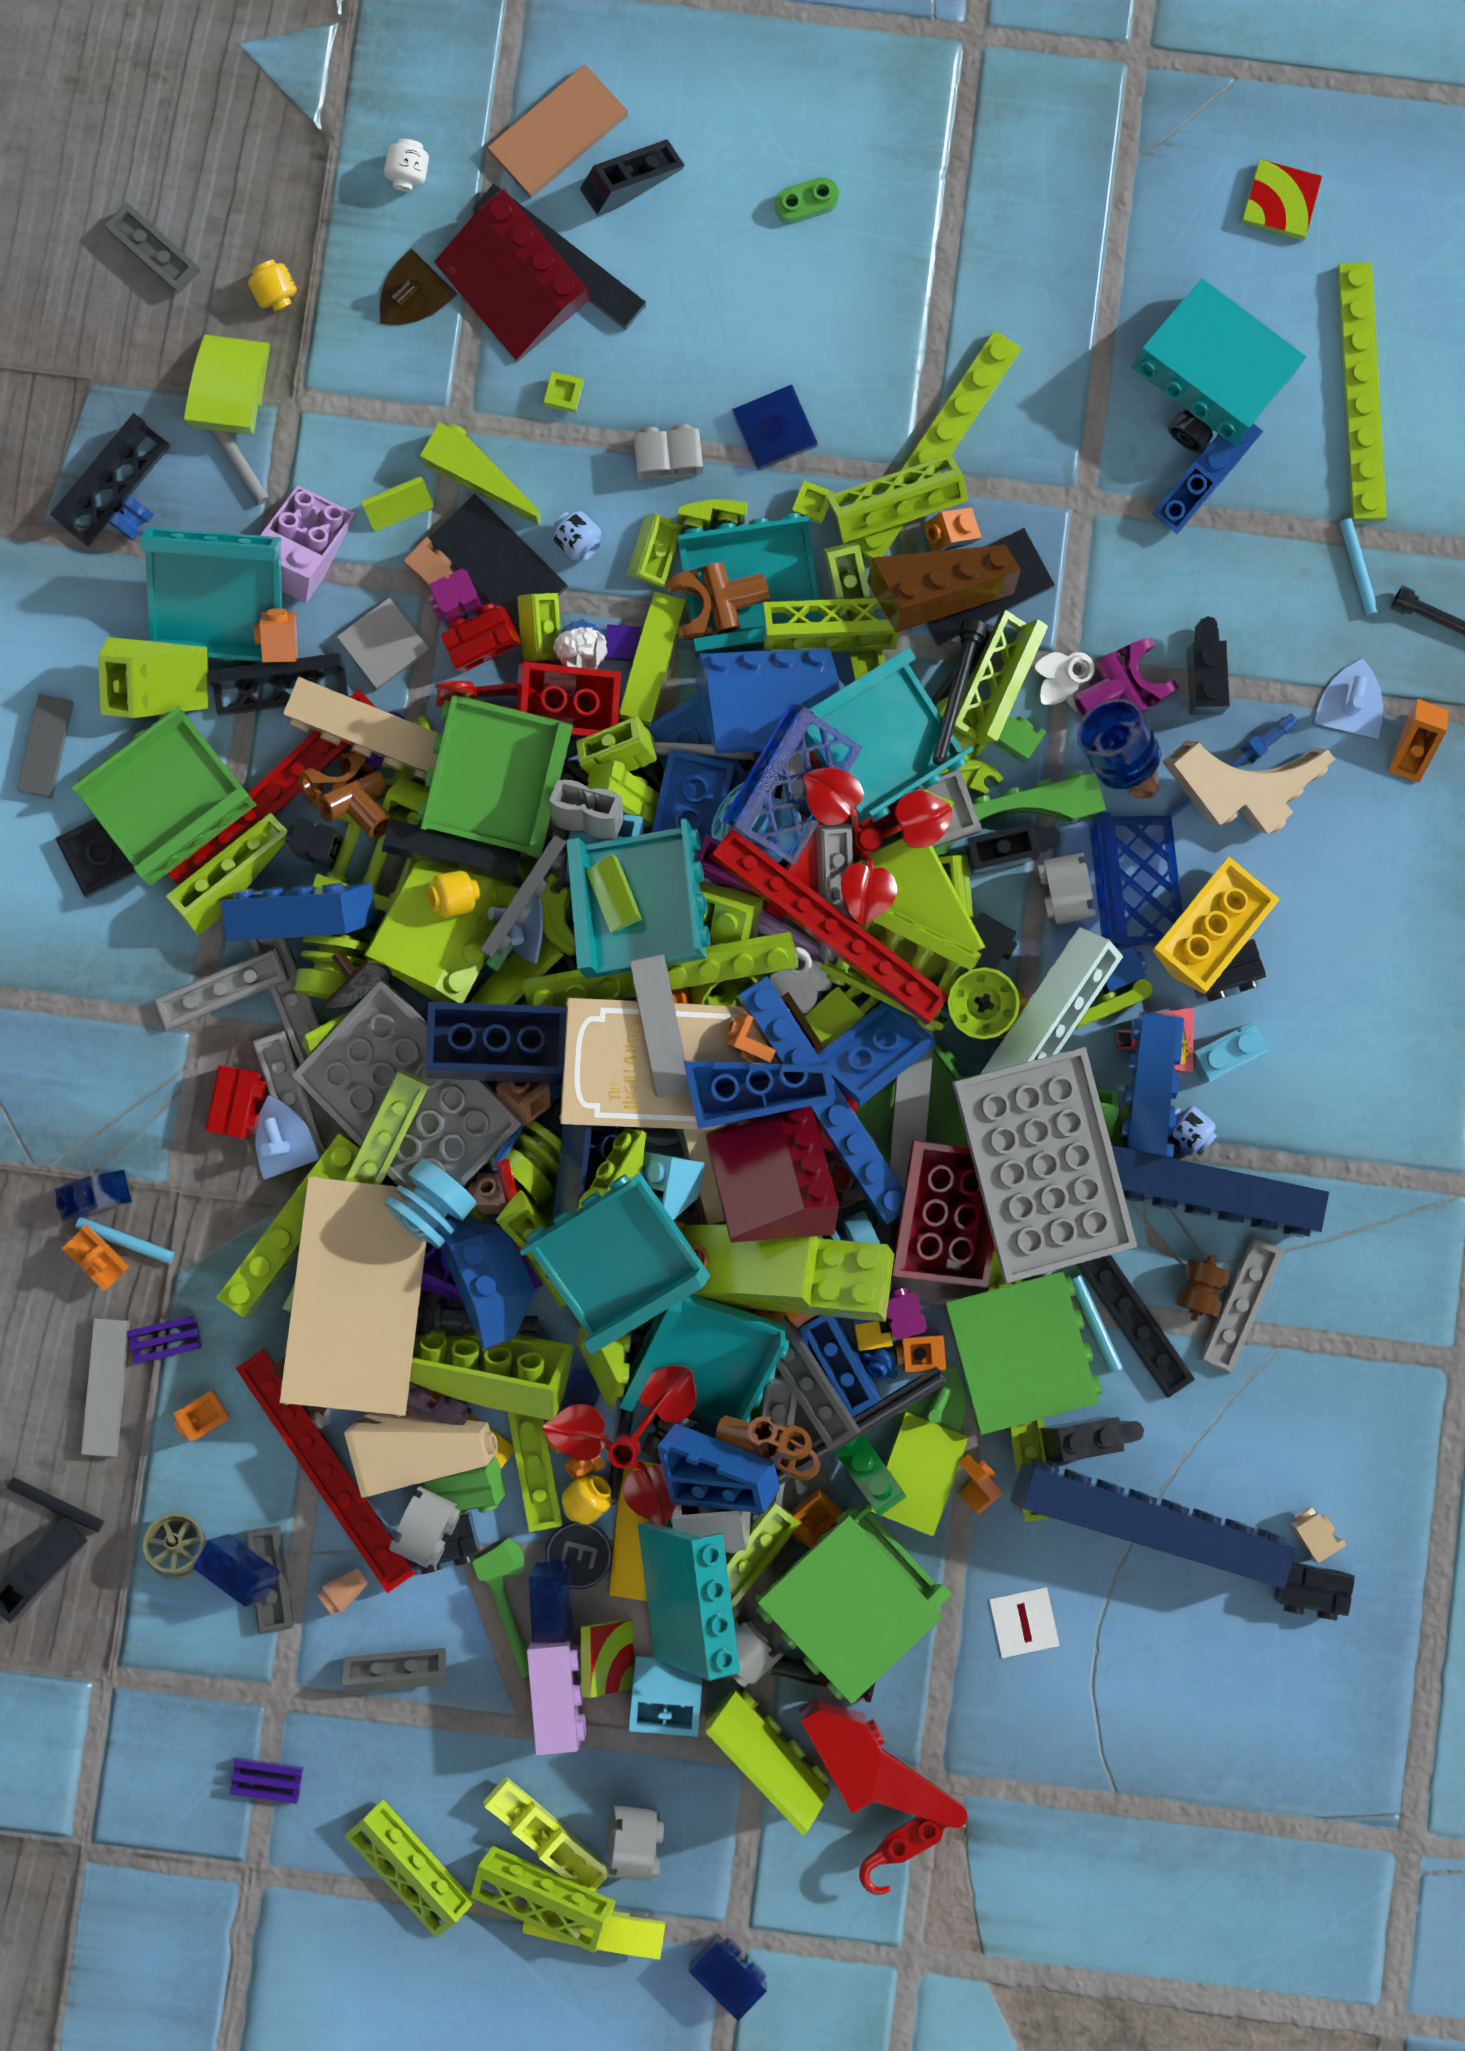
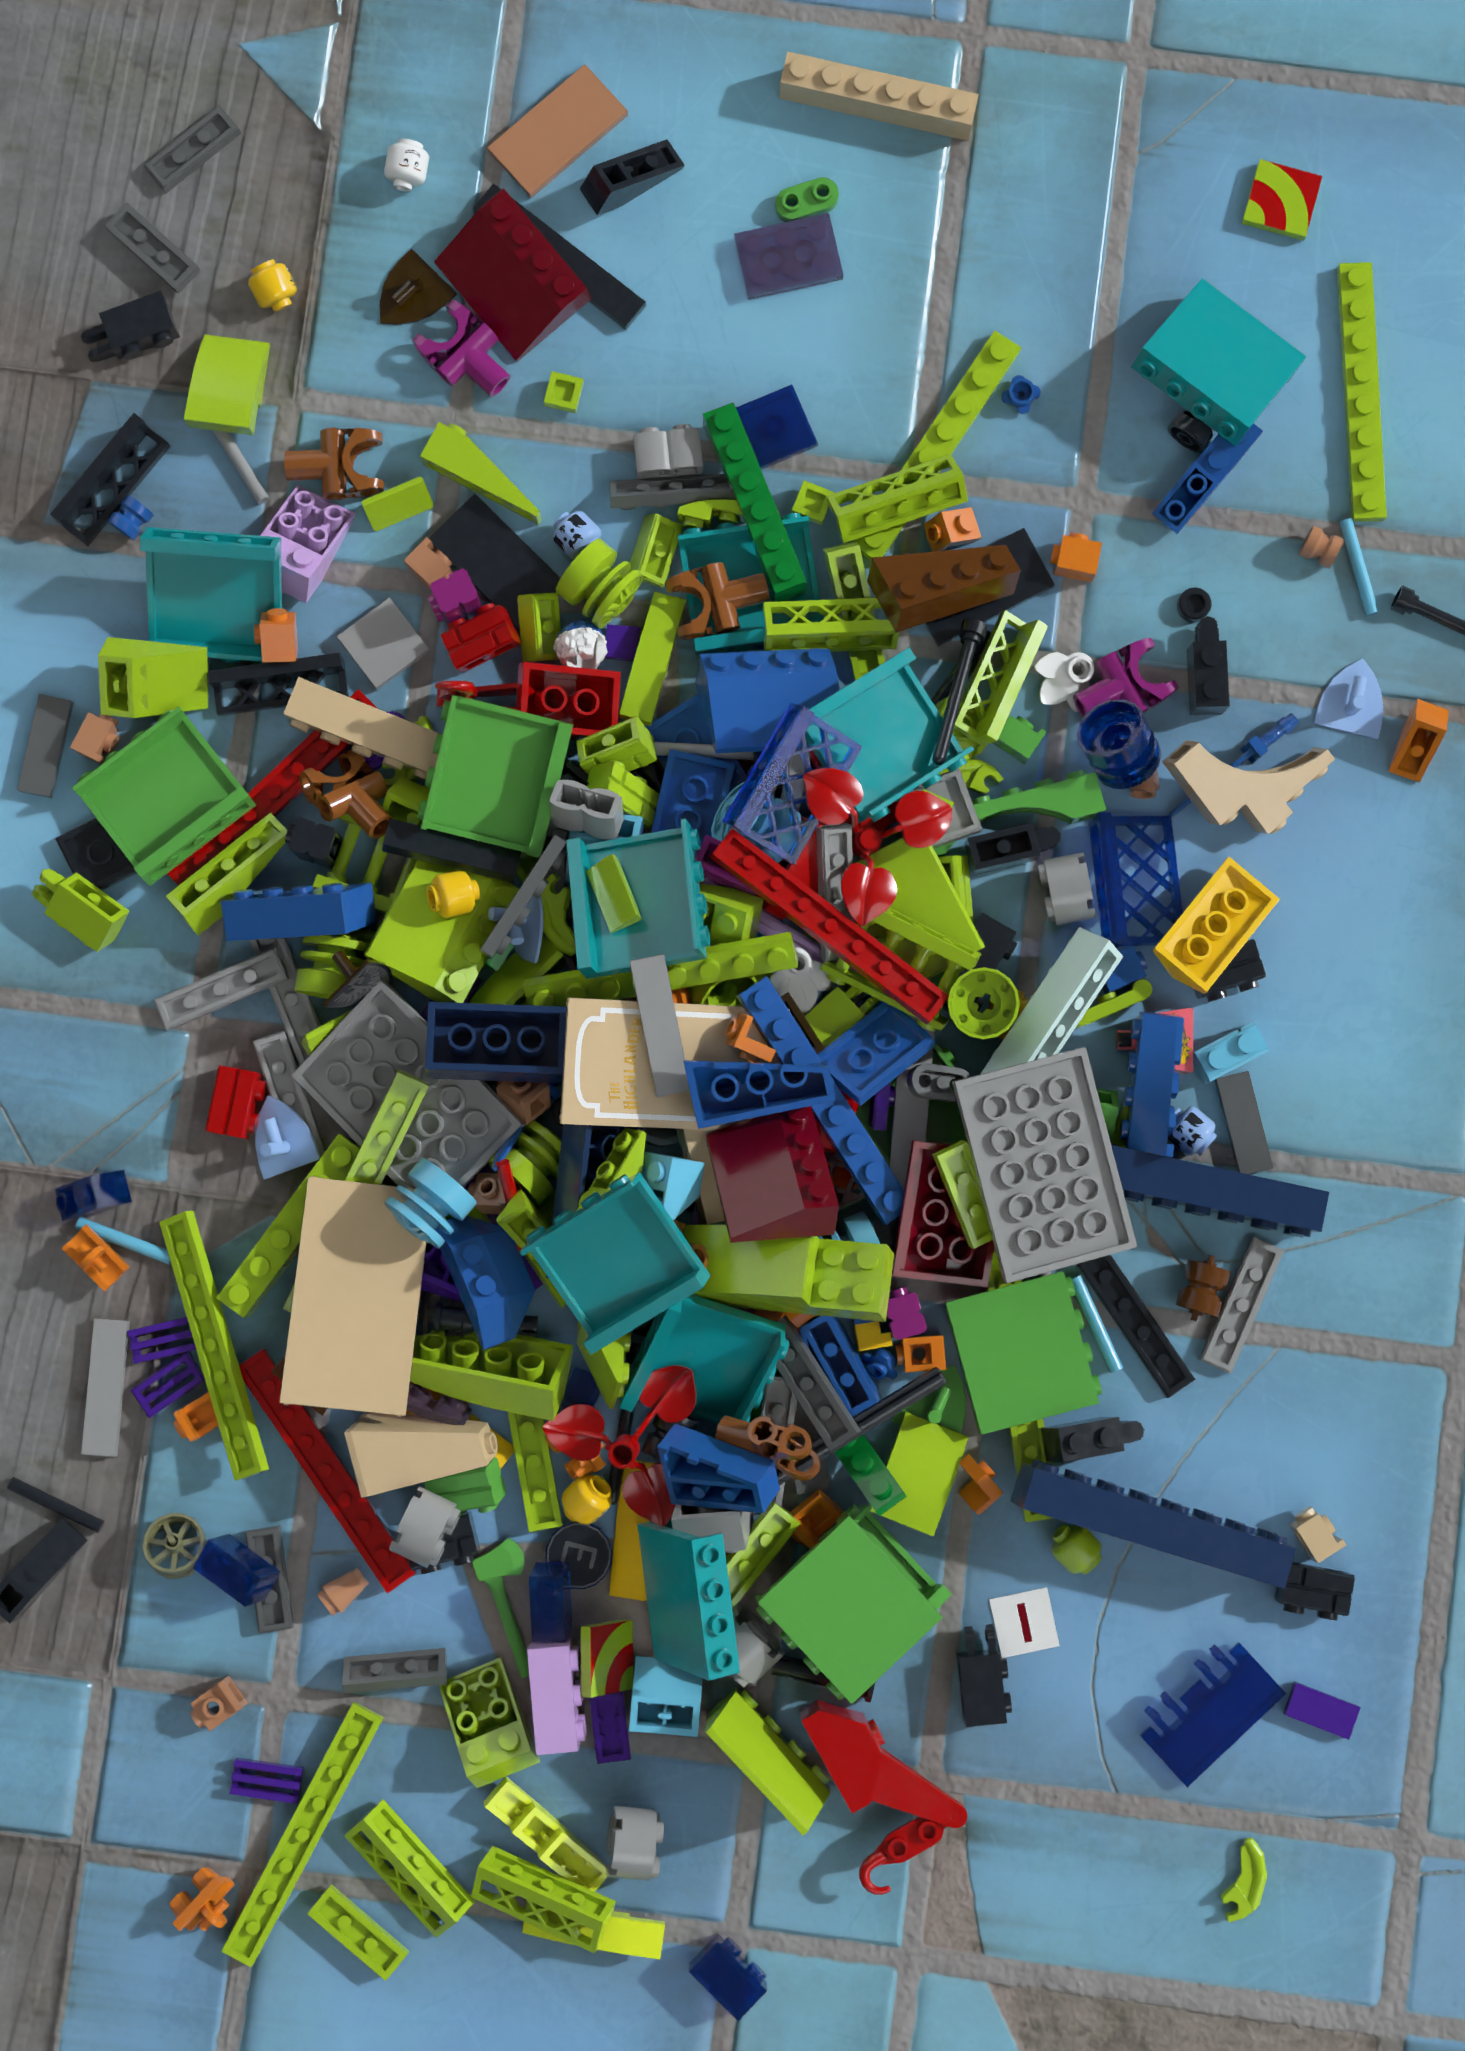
(80, 908): none -> lime hinge
(96, 737): none -> nougat brick
(133, 328): none -> black hinge
(192, 149): none -> dark grey tile
(192, 1368): none -> dark purple tile
(207, 1906): none -> orange hips
(214, 1345): none -> lime plate
(226, 1696): none -> nougat brick
(302, 1834): none -> lime plate
(335, 461): none -> dark orange connector
(358, 1932): none -> lime plate
(465, 352): none -> magenta connector
(488, 1723): none -> lime slope
(604, 587): none -> lime wheel
(610, 1728): none -> dark purple plate
(668, 491): none -> dark grey plate
(755, 502): none -> green arch
(788, 256): none -> clear purple plate
(878, 96): none -> tan brick
(879, 1107): none -> dark purple plate
(936, 1081): none -> dark grey plate
(964, 1192): none -> lime plate
(982, 1681): none -> black hinge
(1030, 391): none -> blue plate
(1076, 557): none -> orange brick
(1076, 1549): none -> lime head
(1194, 604): none -> black tile
(1214, 1714): none -> clear blue hinge
(1243, 1123): none -> dark grey tile
(1249, 1884): none -> lime piece
(1319, 546): none -> nougat wheel
(1321, 1710): none -> dark purple tile

